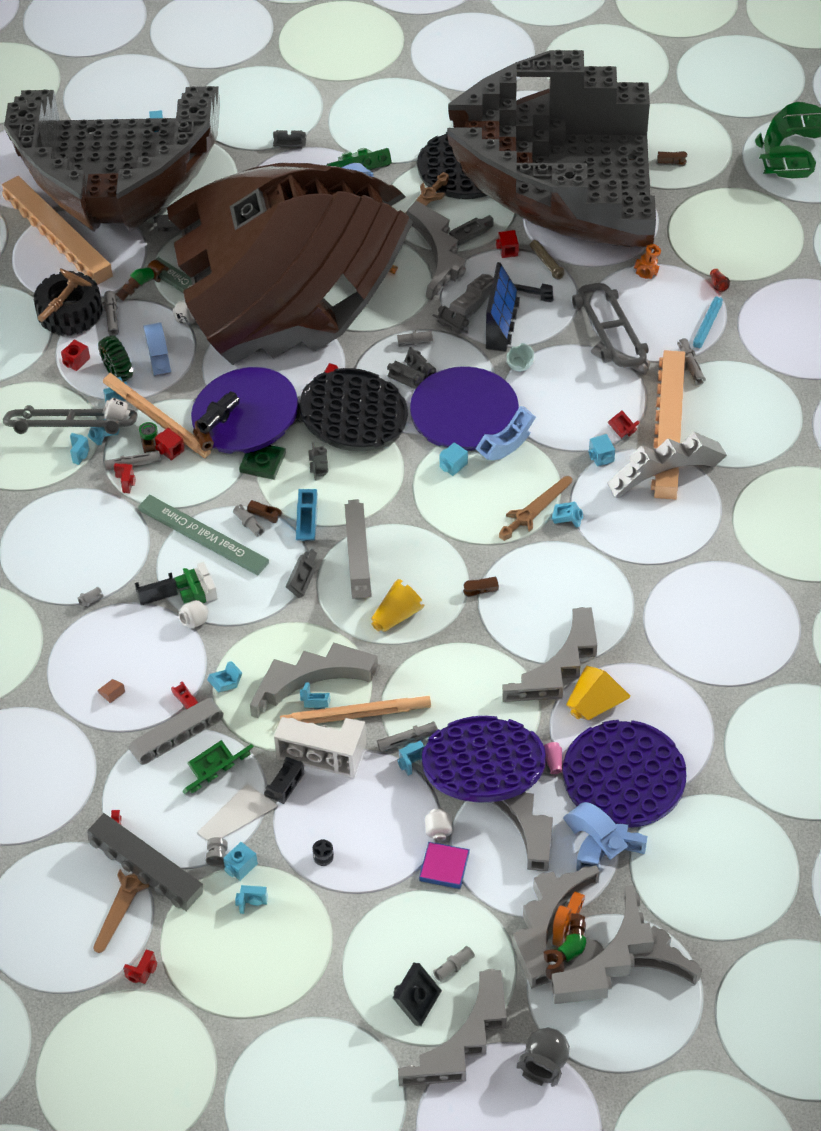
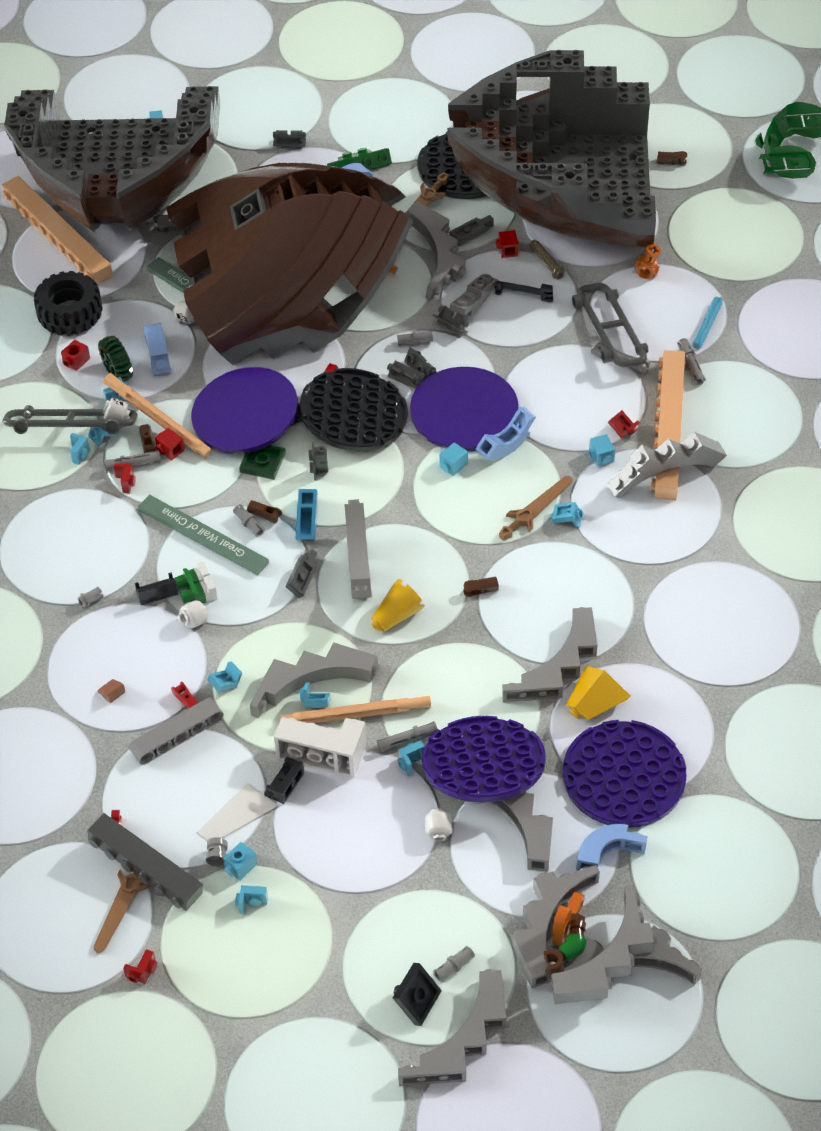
(56, 303): medium nougat dish -> none
(111, 311): light grey pin -> none
(142, 276): reddish brown piece -> none
(148, 431): tile -> none
(204, 440): reddish brown bar -> none
(212, 761): green bracket -> none
(218, 412): black piece -> none
(319, 848): black wheel -> none
(444, 865): dark pink tile -> none
(501, 311): slope -> none
(520, 357): light aqua hair -> none
(544, 1056): dark grey tile -> none
(554, 757): bright pink cone -> none
(598, 825): light blue arch -> none
(719, 280): clear red cone -> none

